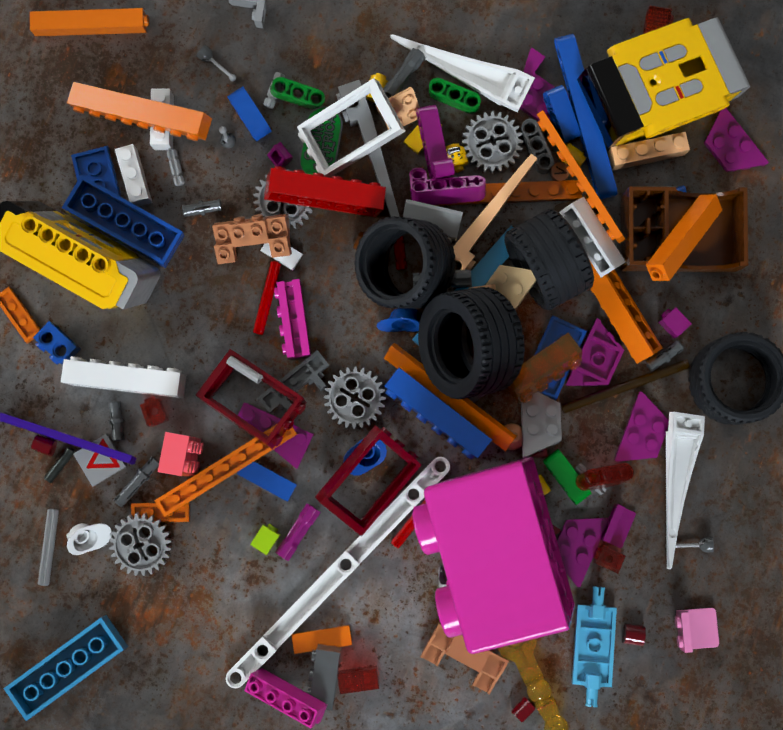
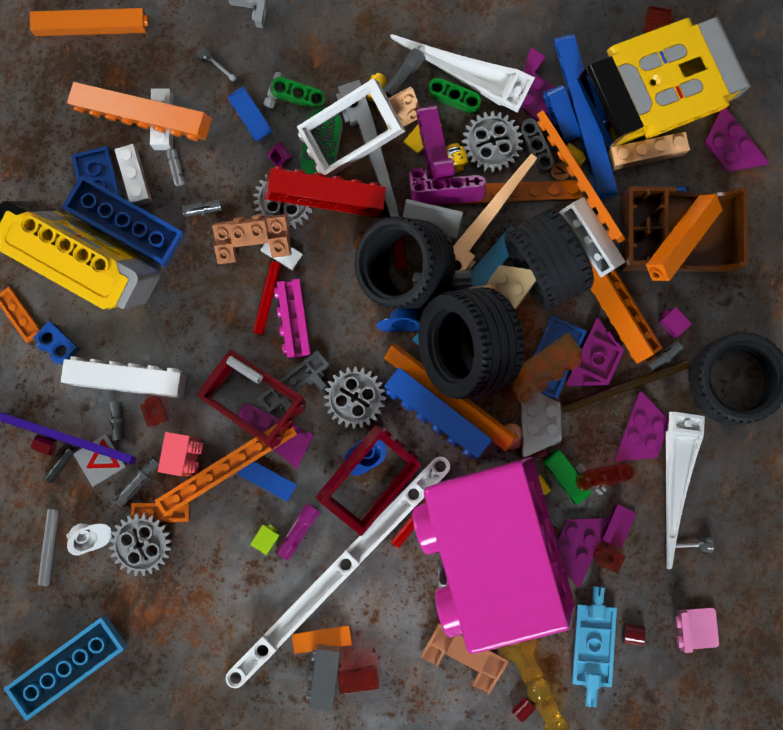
(229, 141): dark grey hinge -> none
(285, 697): dark pink brick -> none

